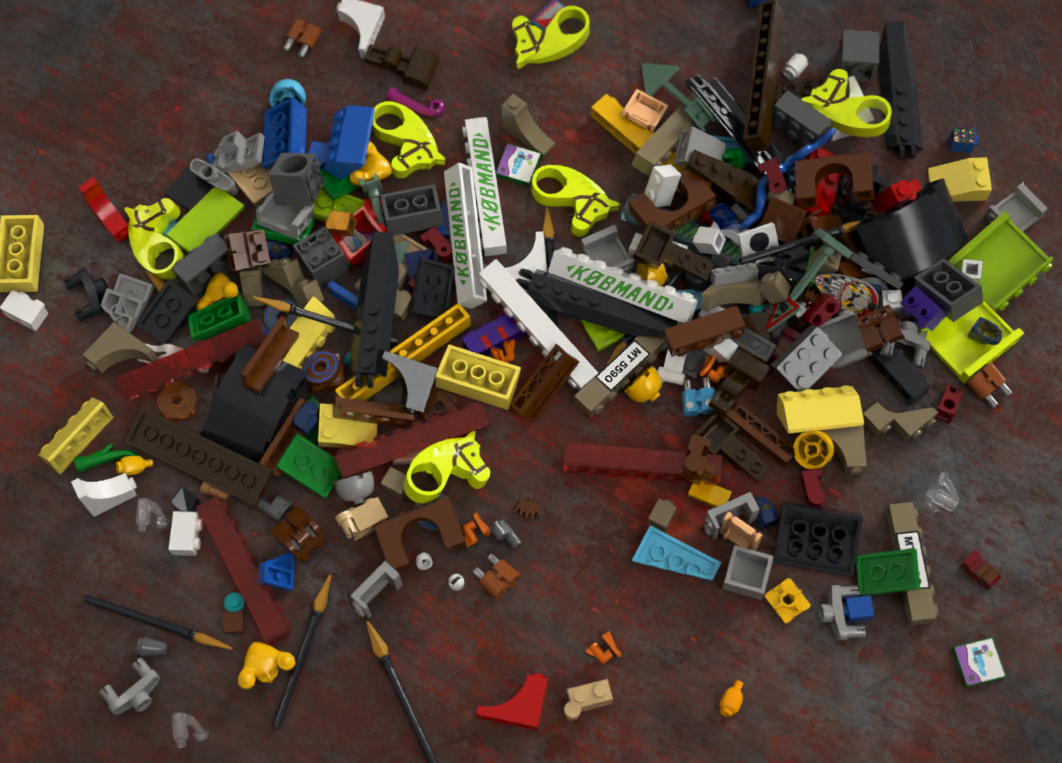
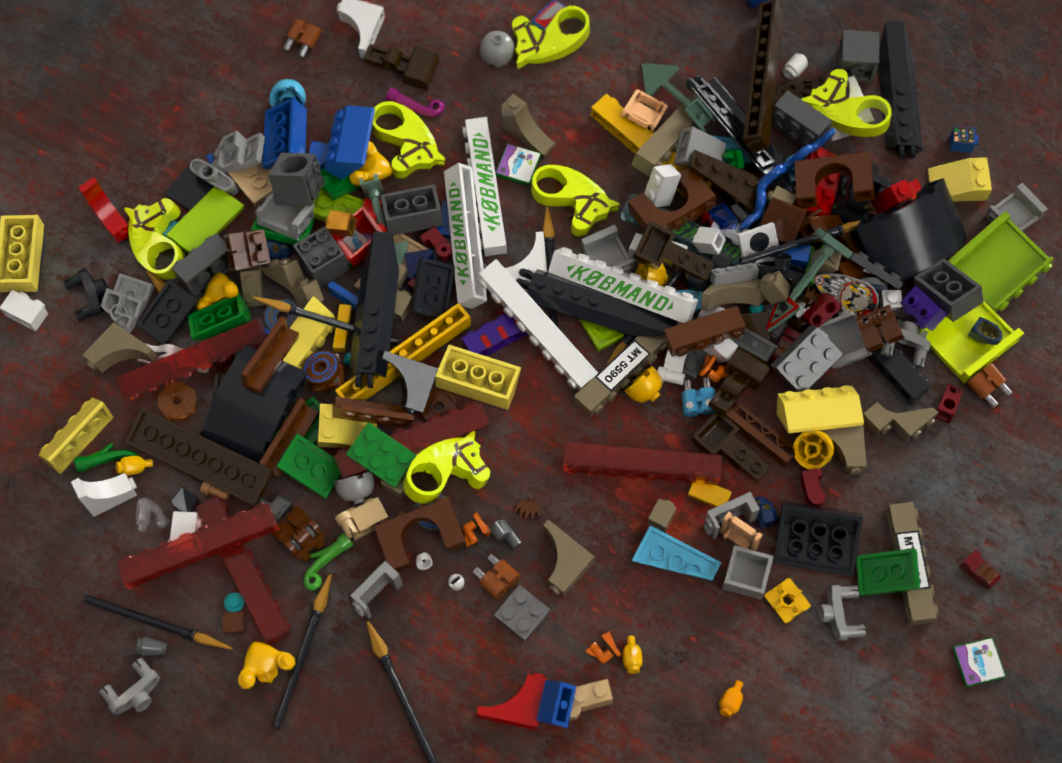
(180, 731): clear plant -> none
(197, 546): none -> clear red brick
(278, 572): blue wing -> none
(306, 418): dark blue rock -> none
(324, 557): none -> bright green plant
(341, 335): none -> yellow piece
(381, 455): none -> green plate
(496, 48): none -> light grey cylinder
(509, 351): orange piece -> none
(522, 613): none -> flat silver plate
(546, 385): reddish brown fence -> none
(556, 703): none -> blue brick
(571, 560): none -> dark tan arch
(632, 656): none -> yellow plant
(695, 467): reddish brown hips -> none
(777, 182): dark red leg -> none
(799, 255): none -> blue brick
(858, 609): blue brick -> none
(942, 499): clear plant -> none
(973, 269): white brick -> none

